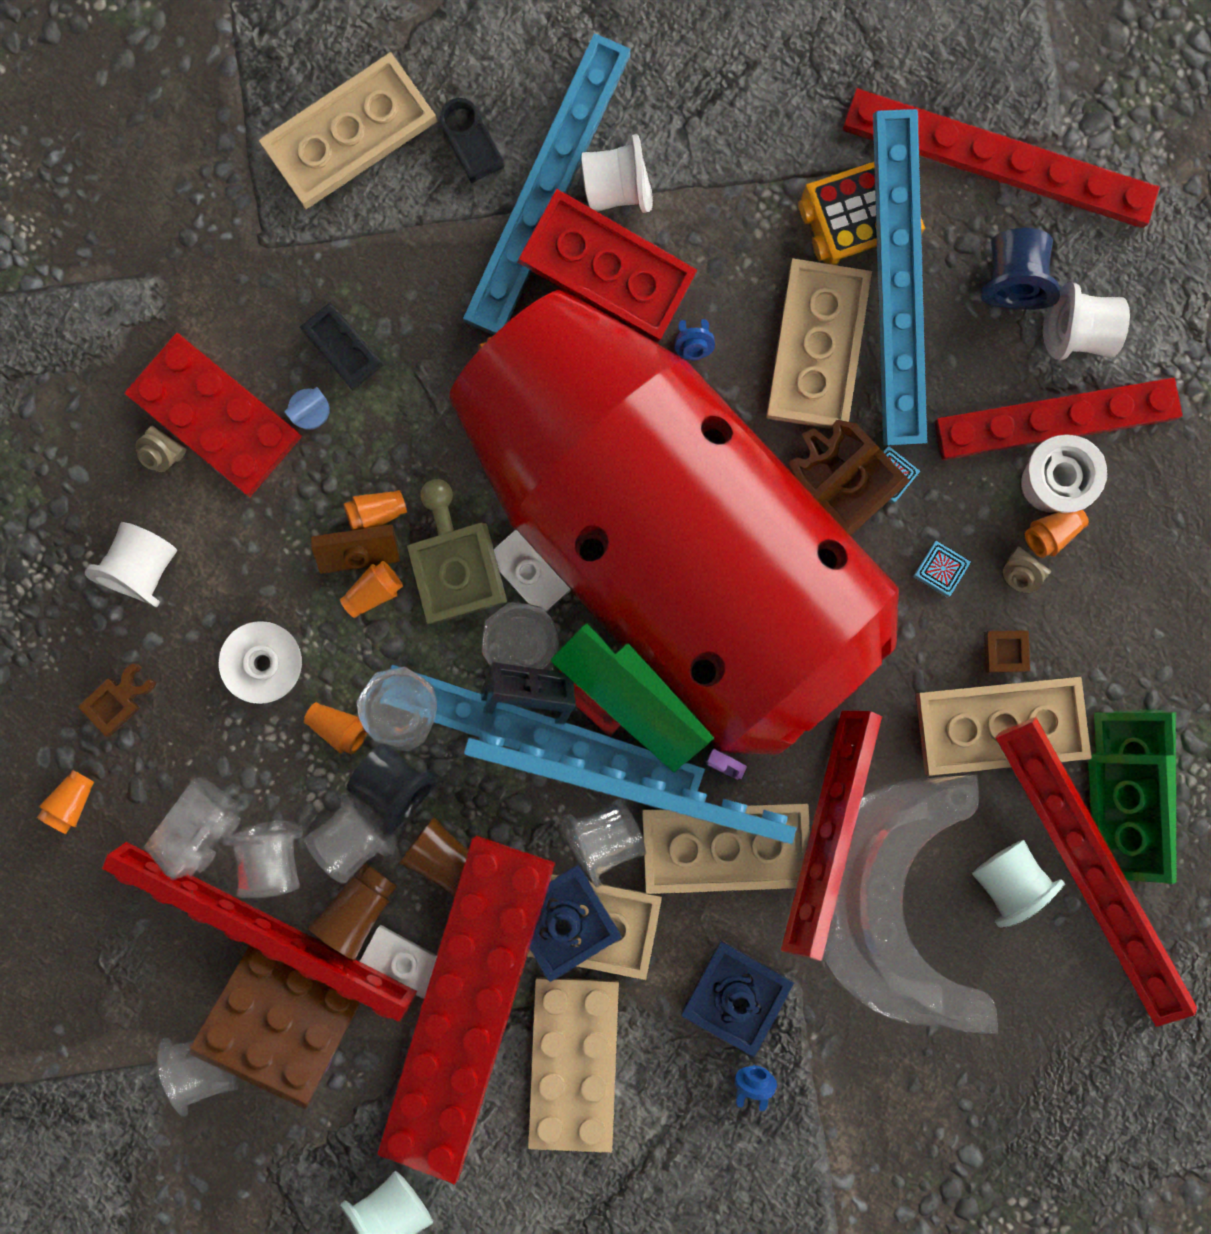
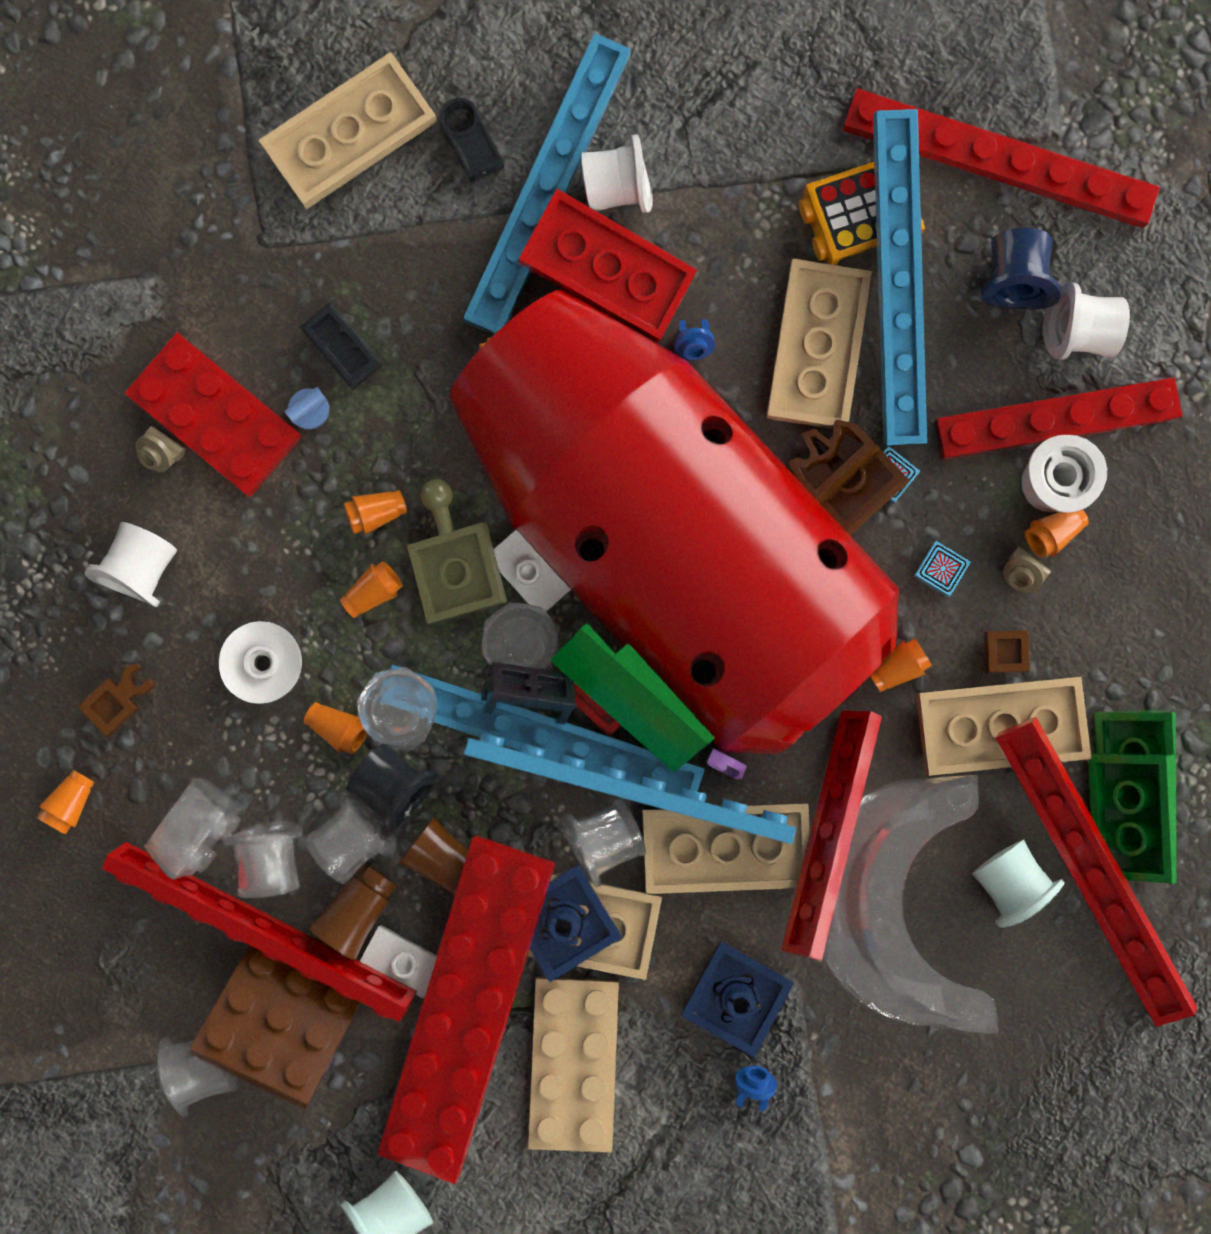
(355, 549): reddish brown plate -> none
(901, 666): none -> orange cone

